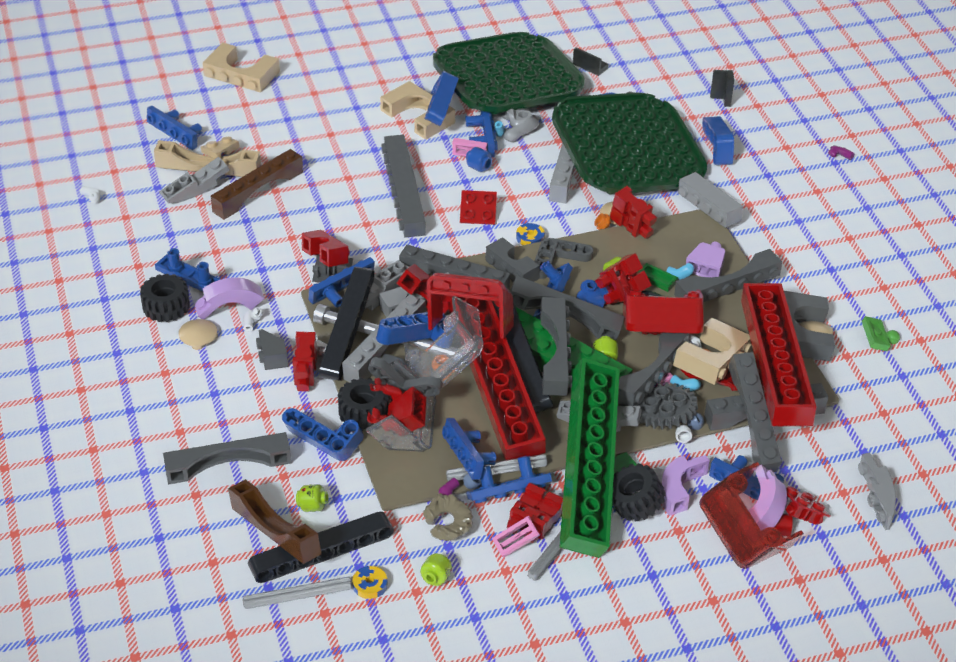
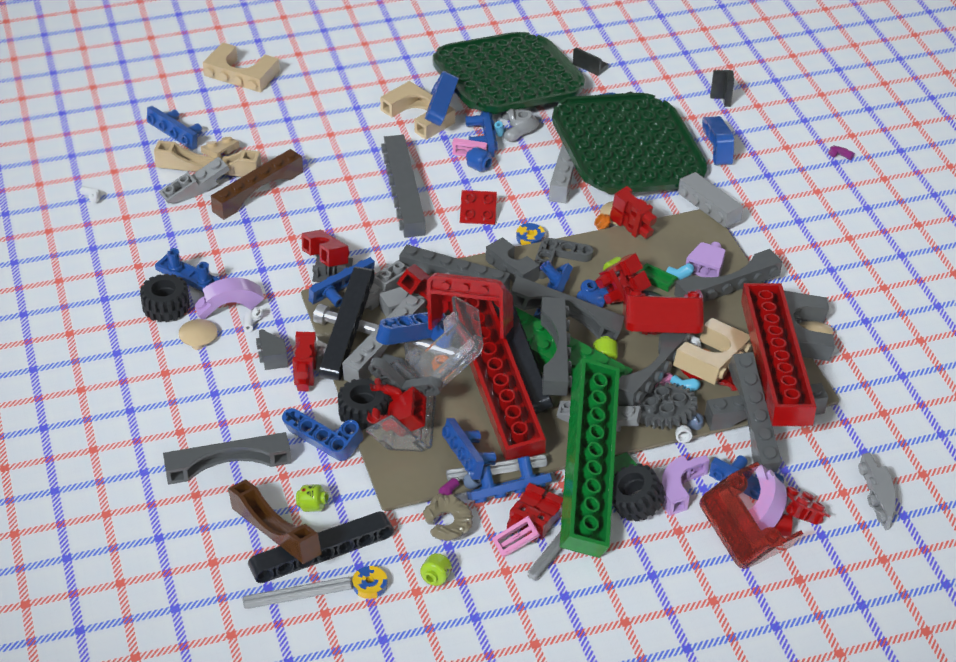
(877, 336): bright green plate -> none

